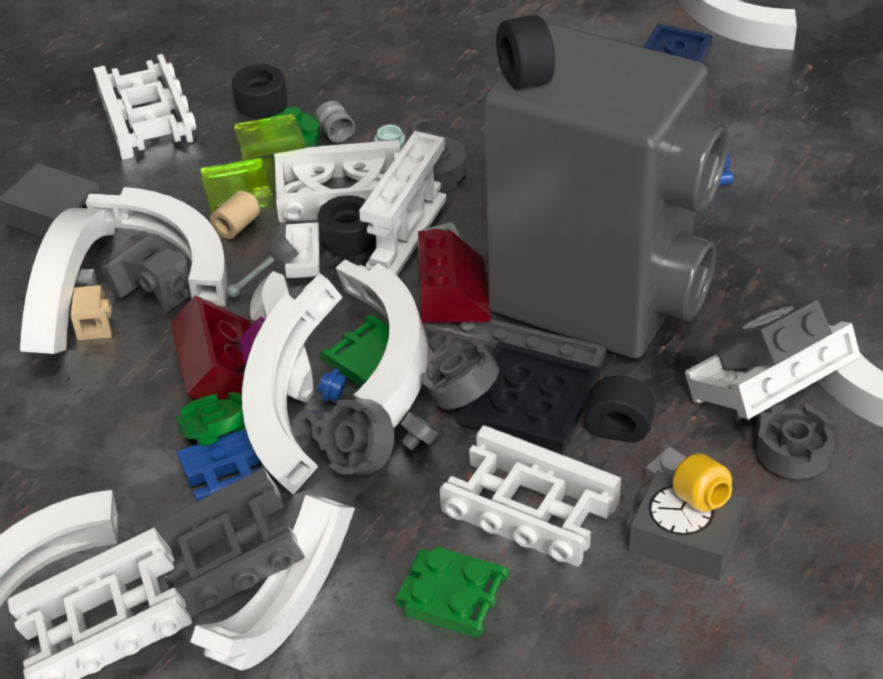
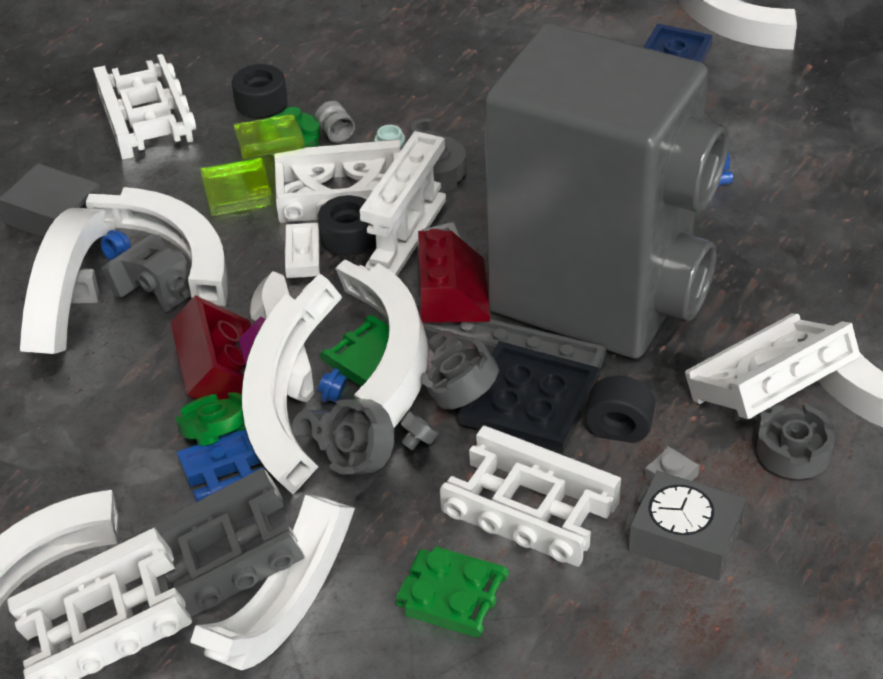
(91, 313): tan brick -> none
(114, 244): none -> blue plate
(235, 214): tan brick -> none
(280, 250): hinge -> none
(525, 51): black tyre -> none
(702, 482): yellow head -> none
(772, 335): dark grey brick -> none

